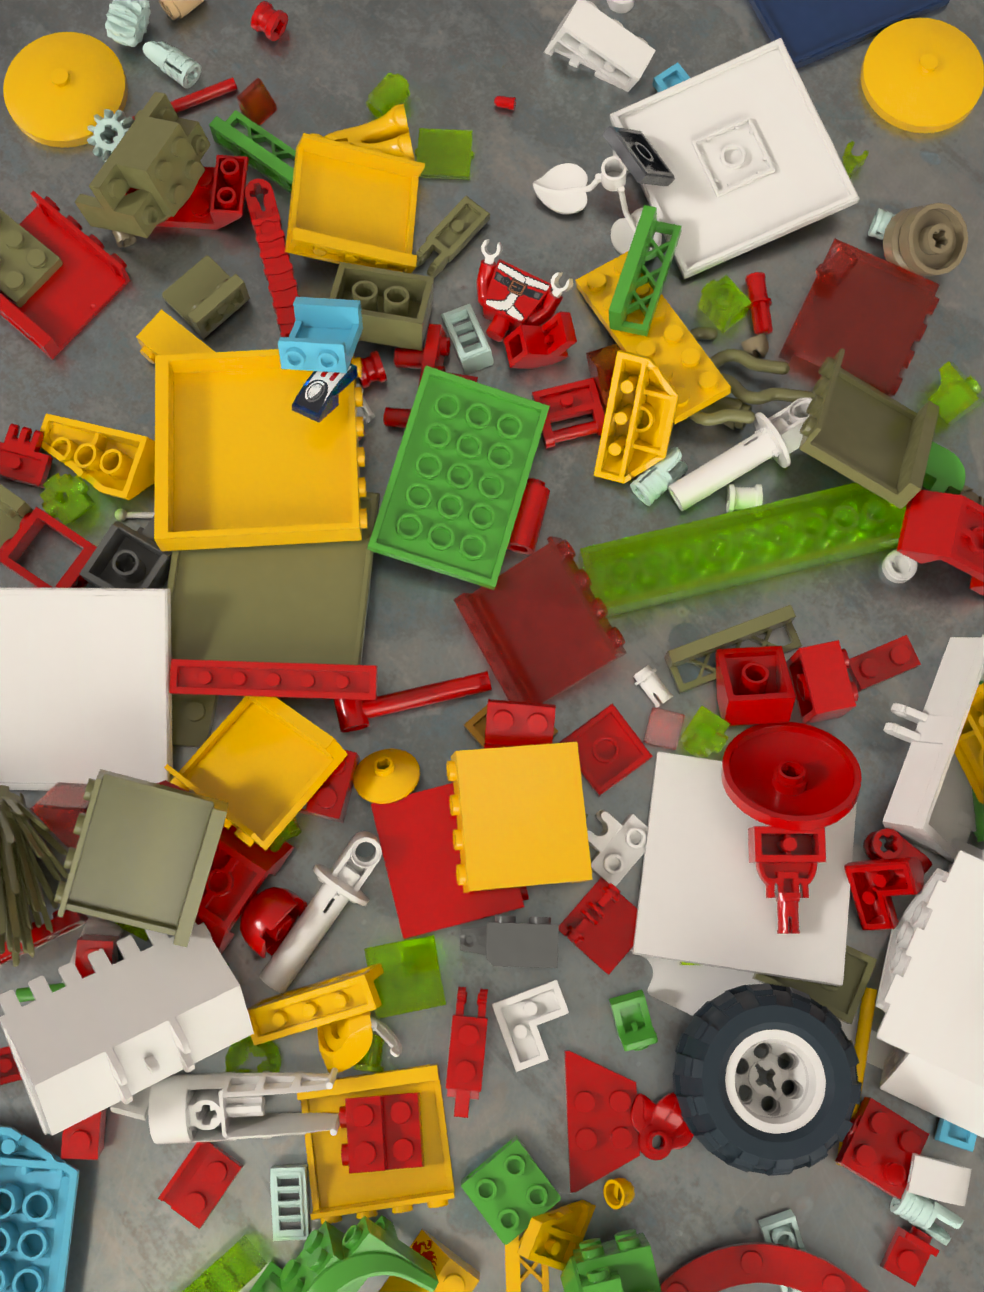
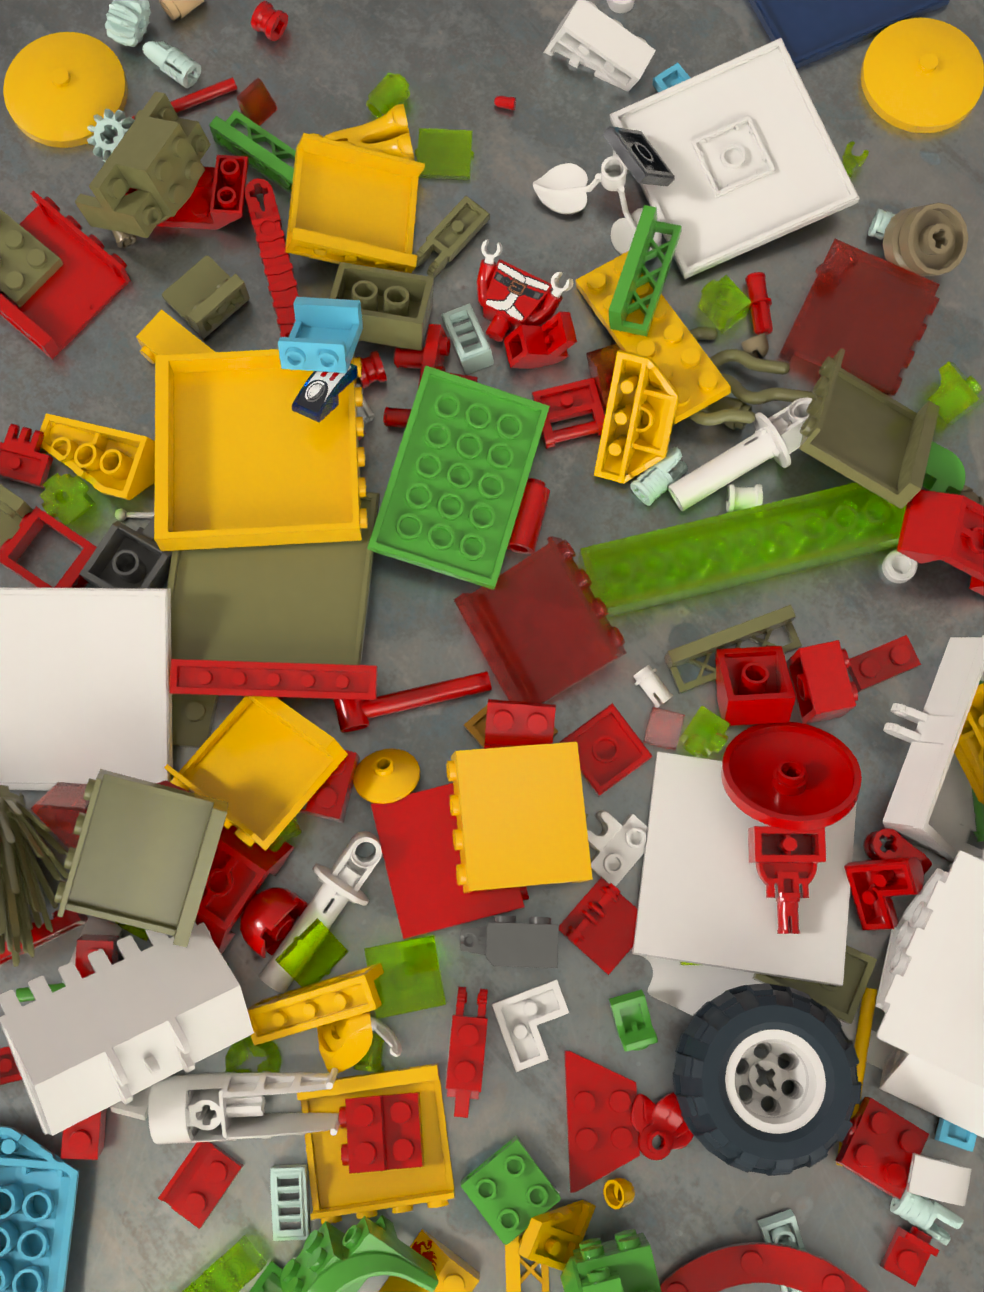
(312, 954): none -> clear neon green piece

